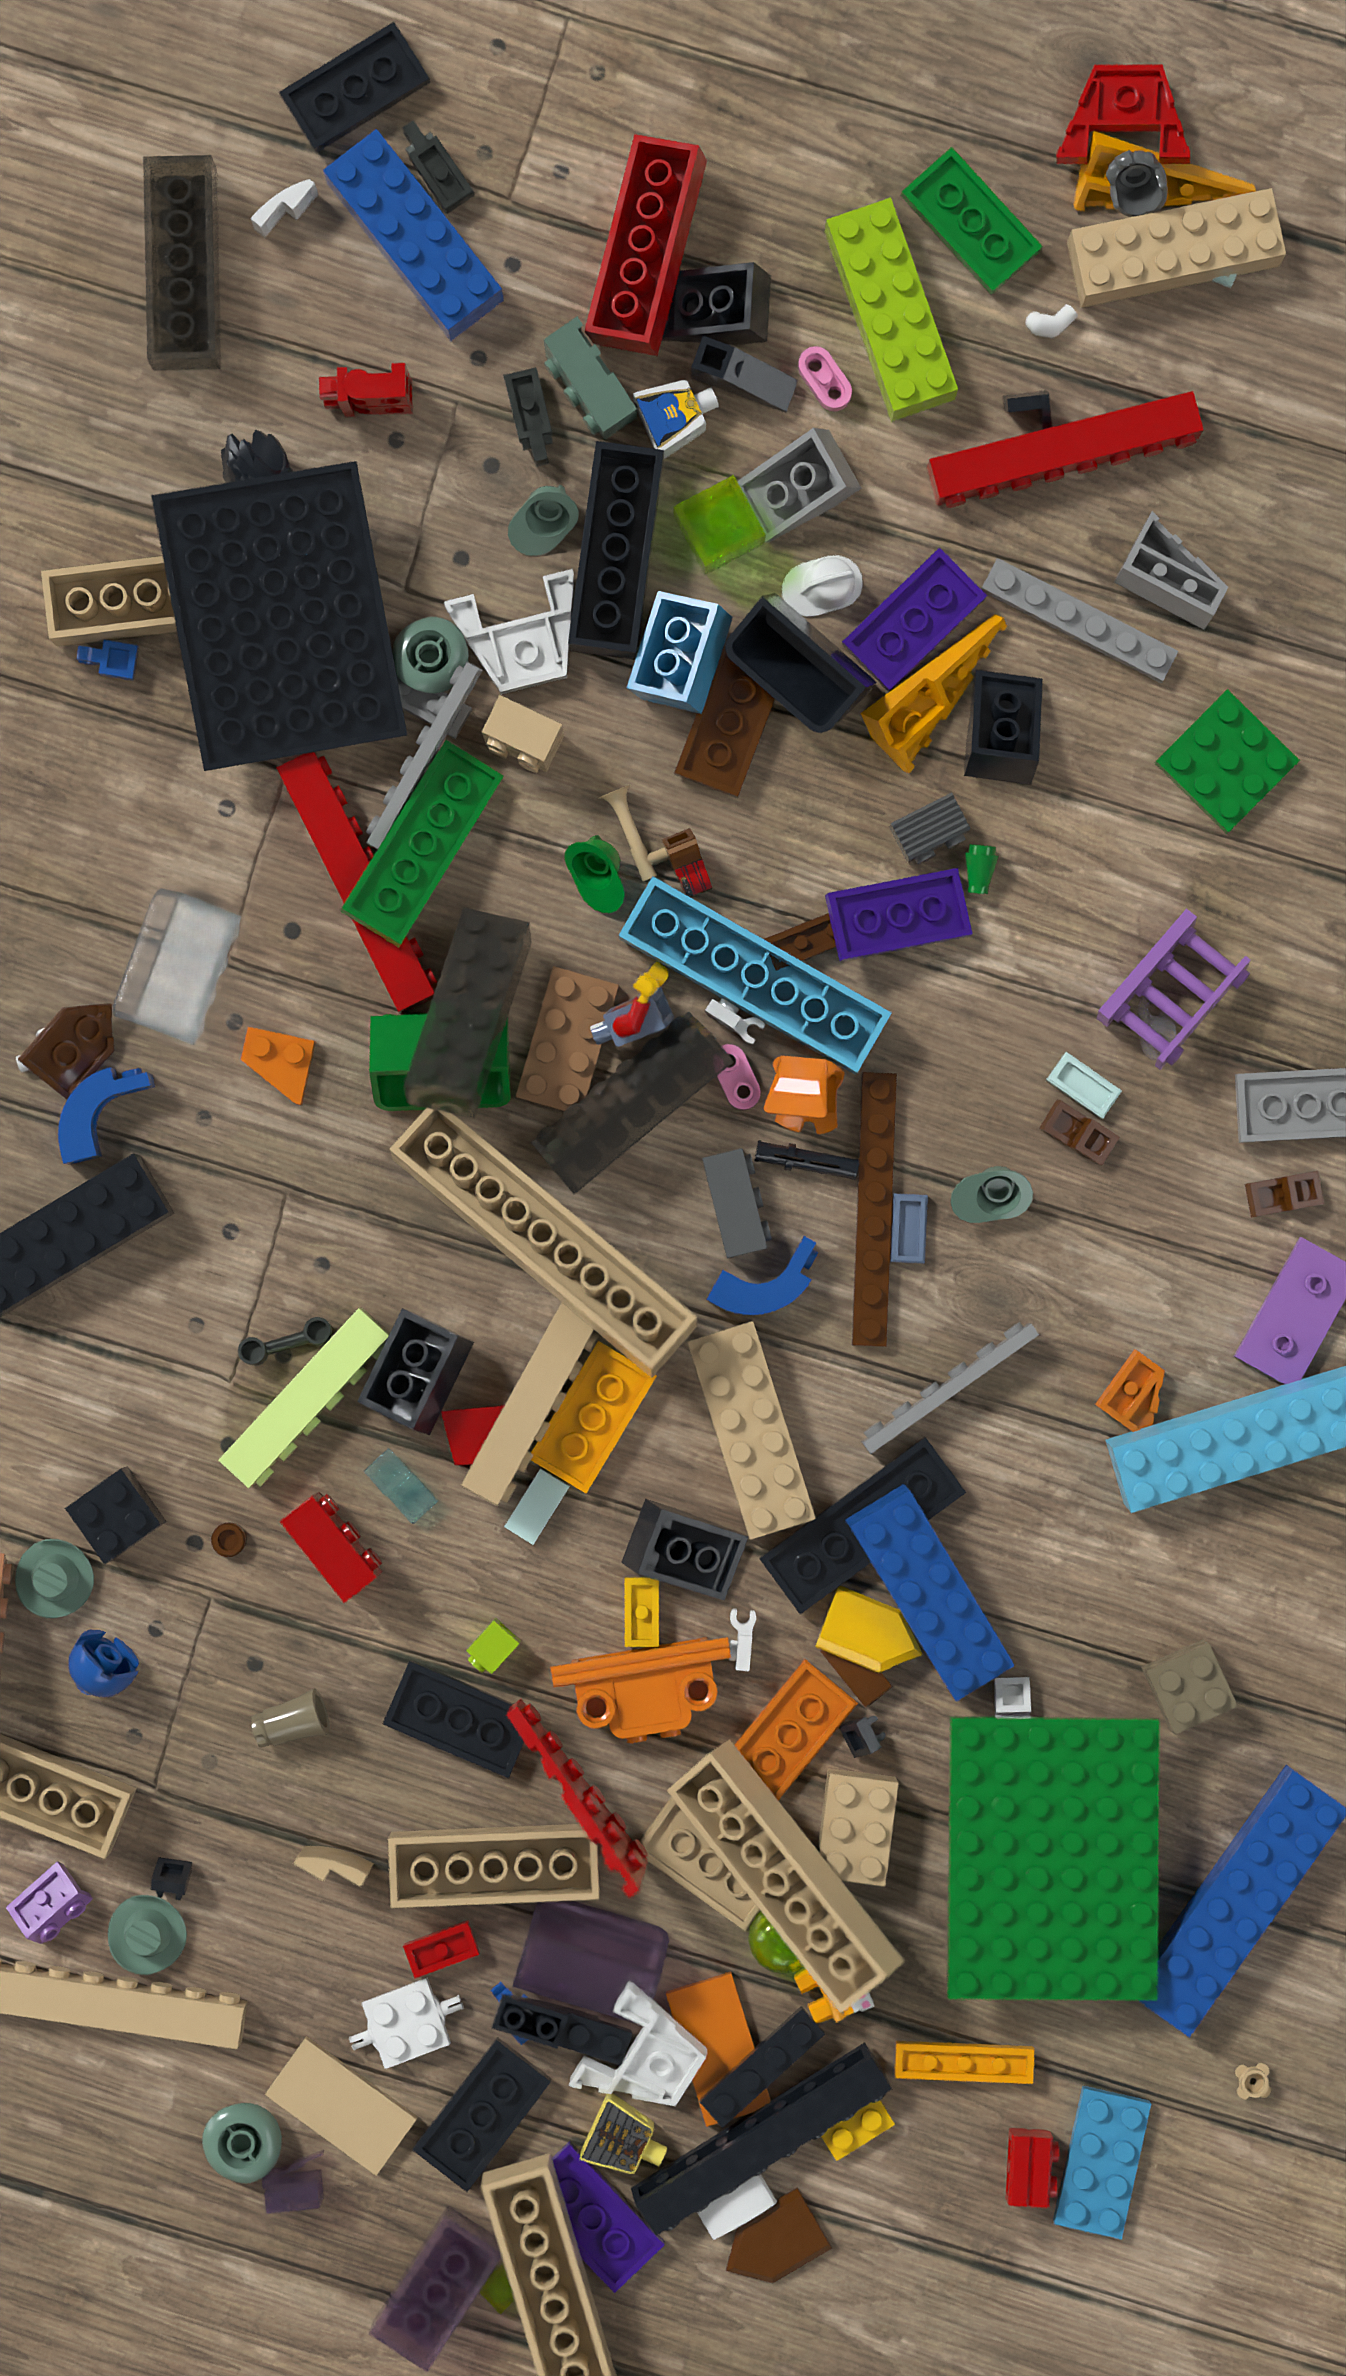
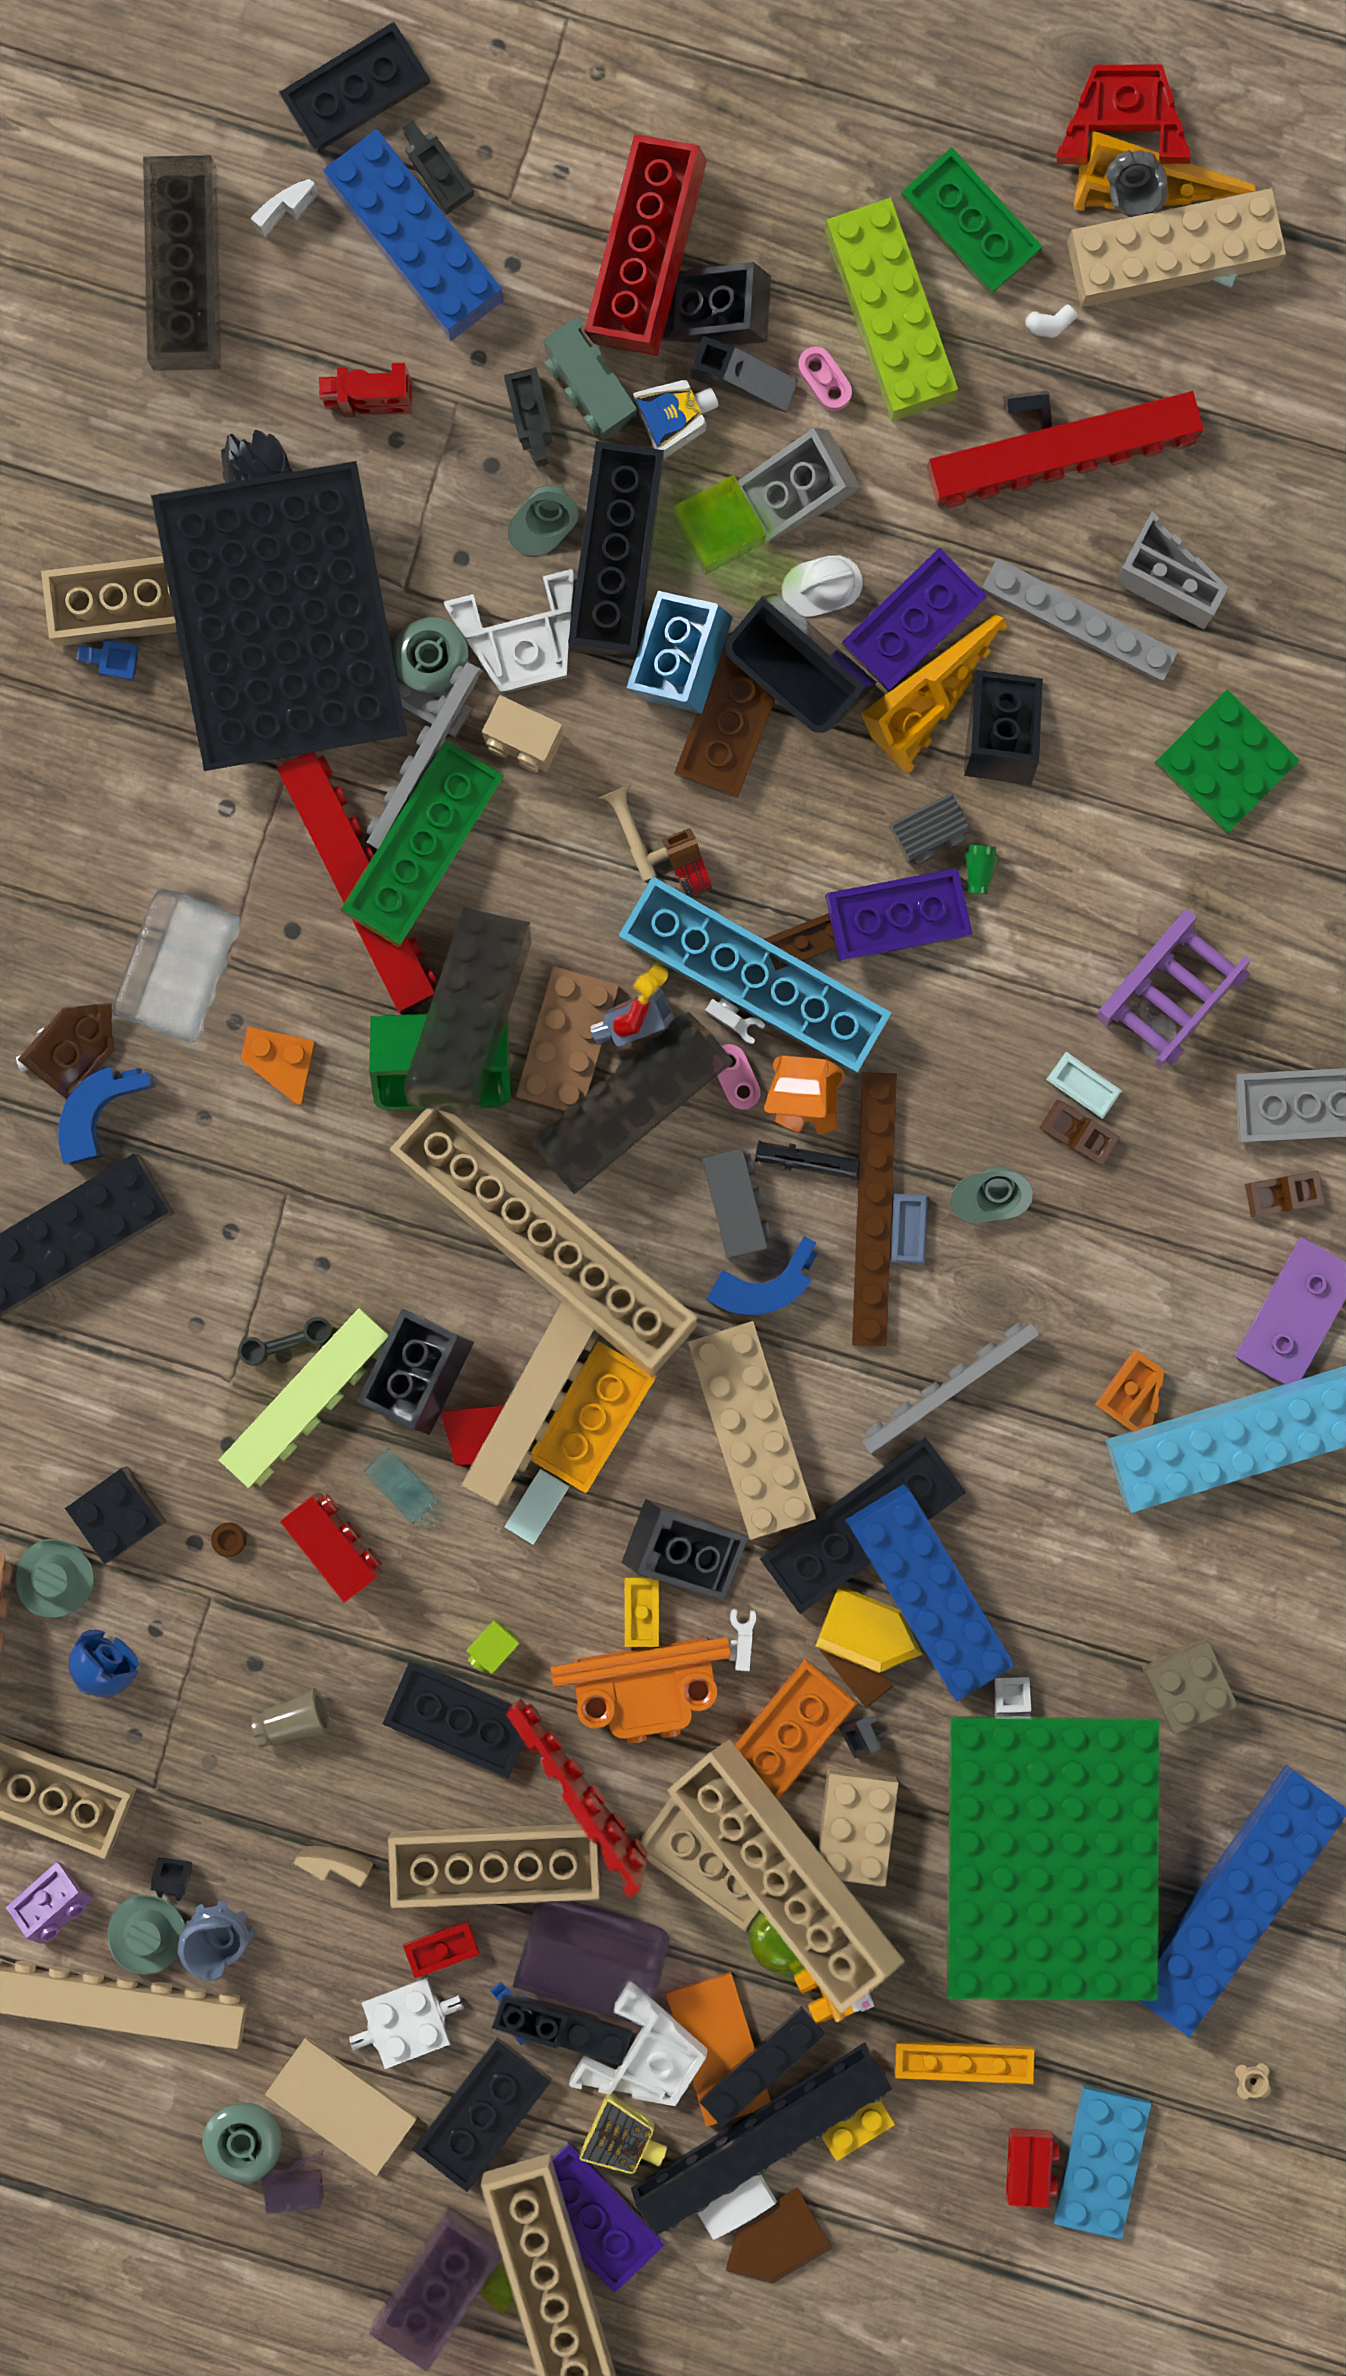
(213, 1941): none -> sand blue hair
(595, 873): green piece -> none

